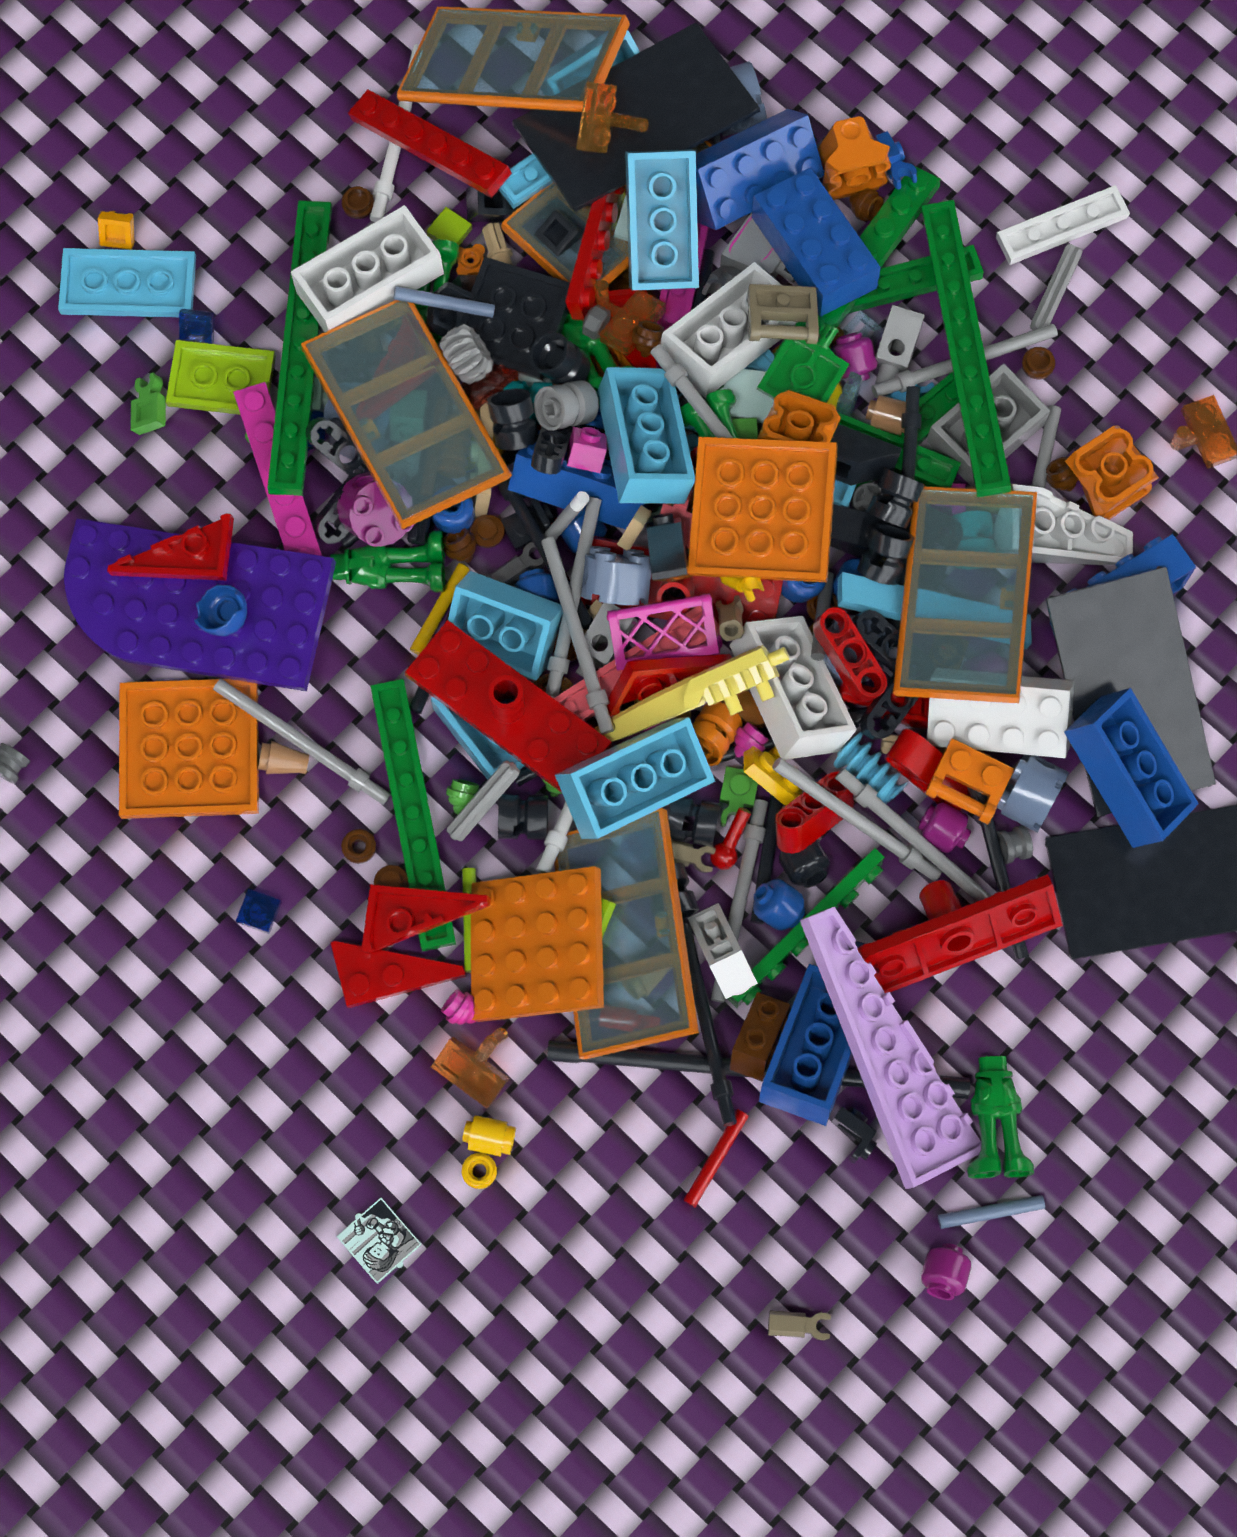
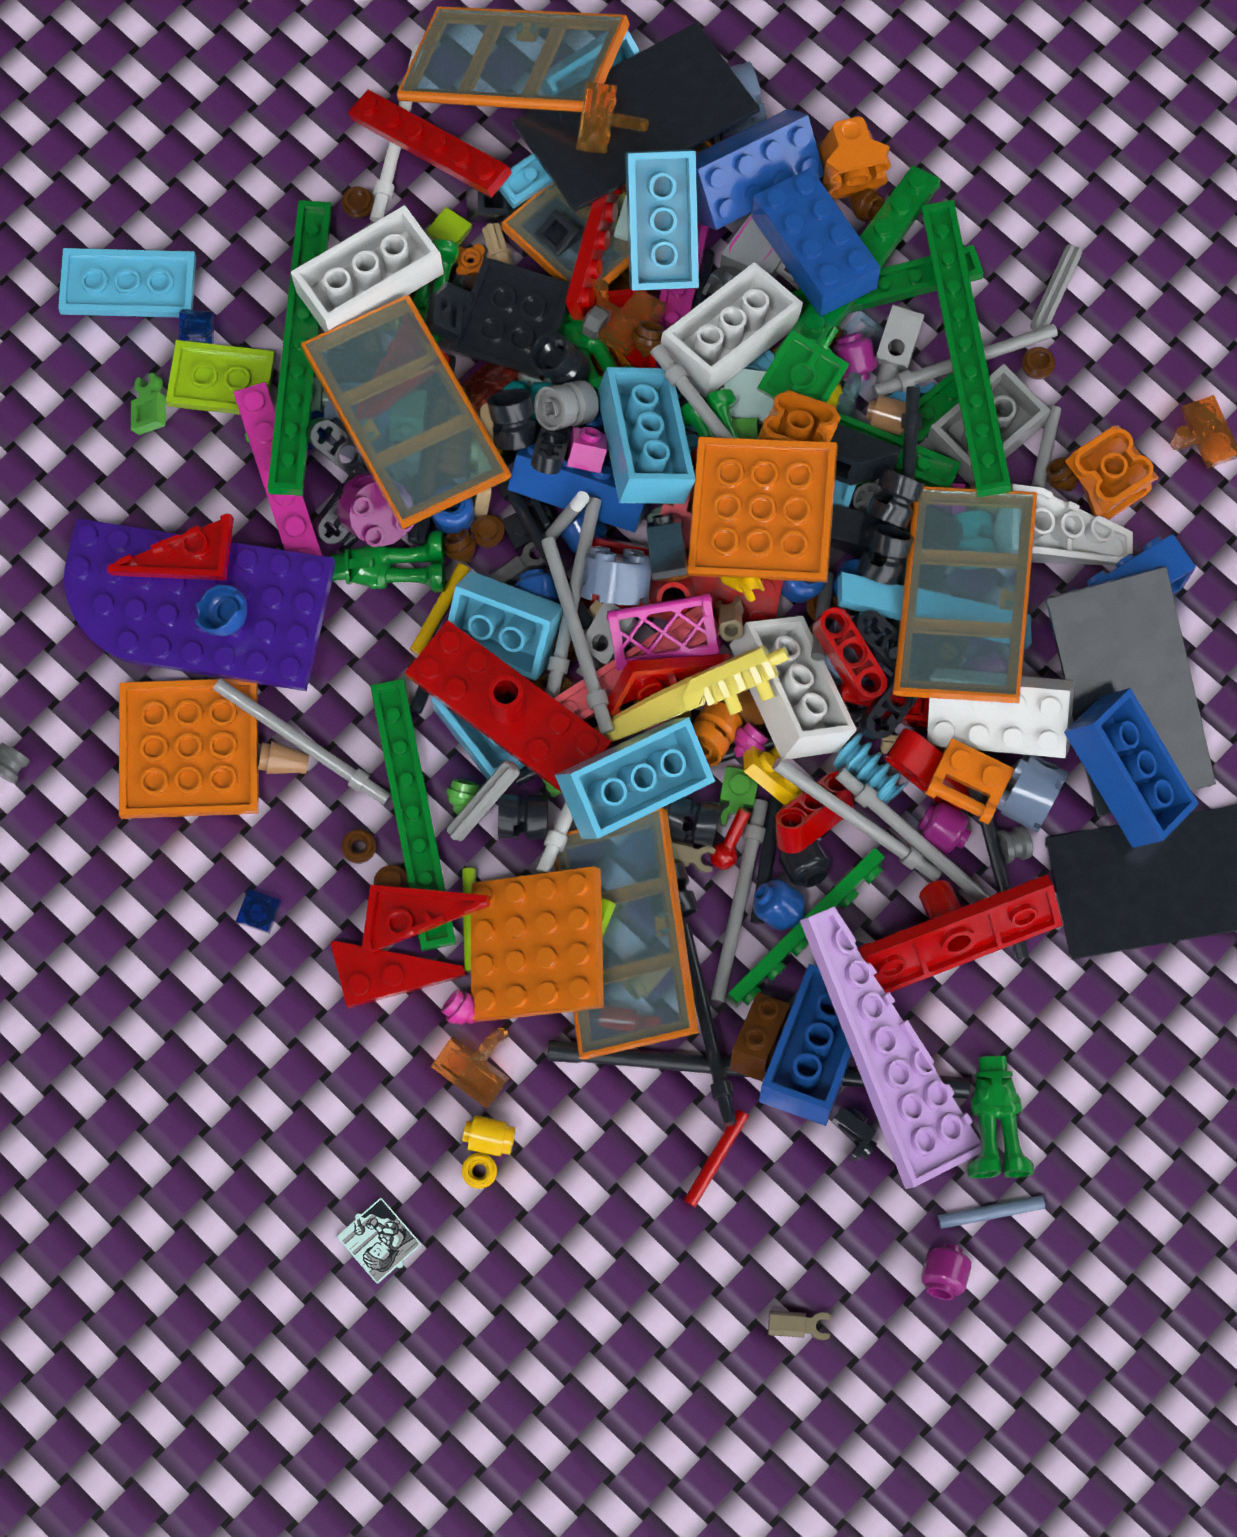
(116, 230): light orange tile -> none
(444, 302): sand blue bar -> none
(466, 354): light grey gear -> none
(634, 528): tan tile -> none
(722, 951): white slope -> none
(782, 304): dark tan plate -> none
(896, 156): blue plate -> none
(1062, 225): white plate -> none

